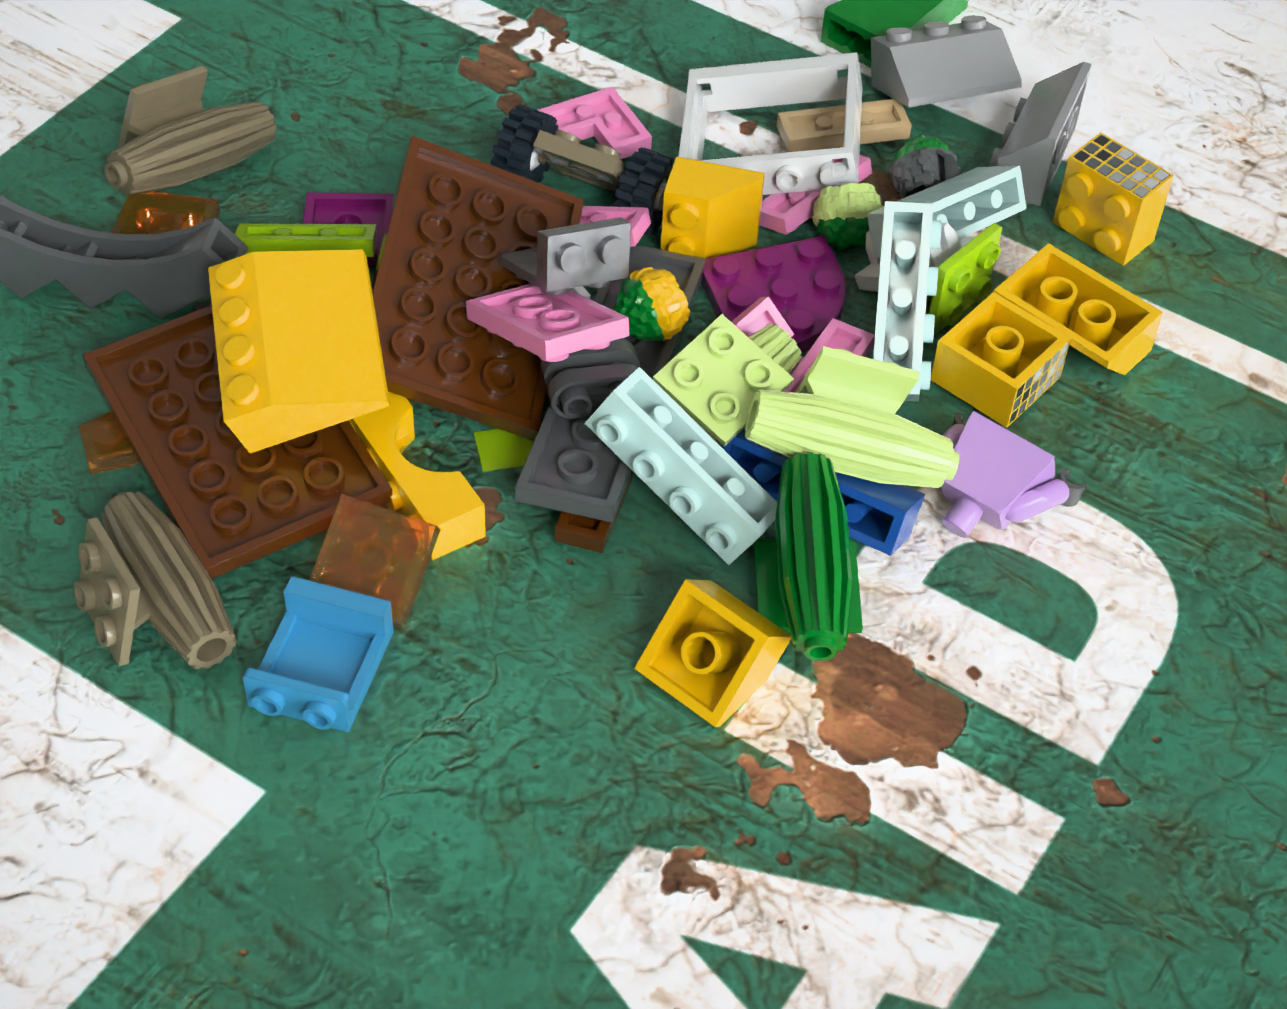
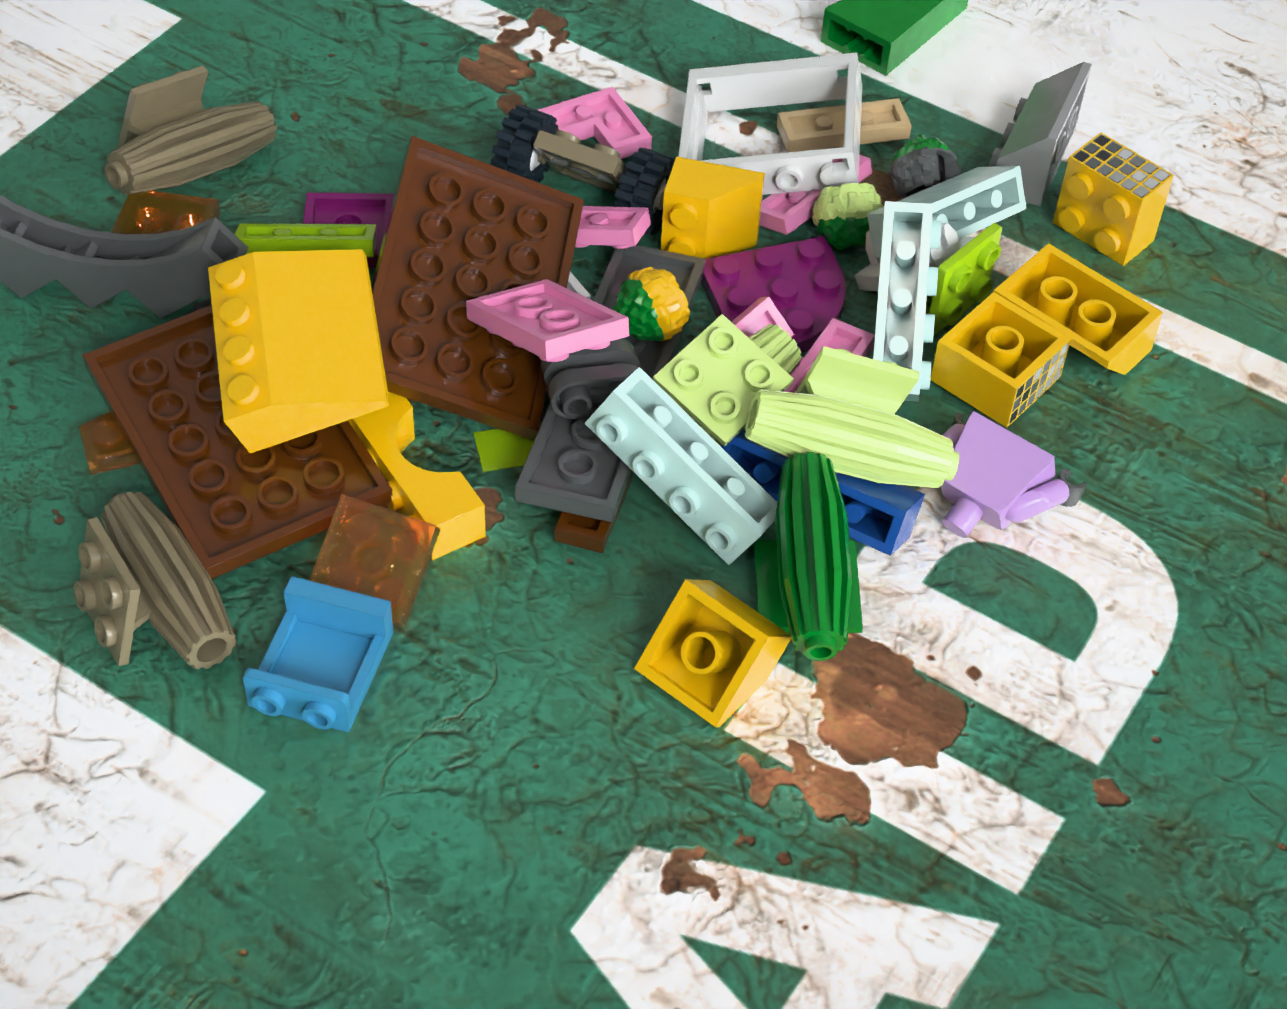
(574, 256): flat silver bracket -> none
(943, 62): light grey slope -> none

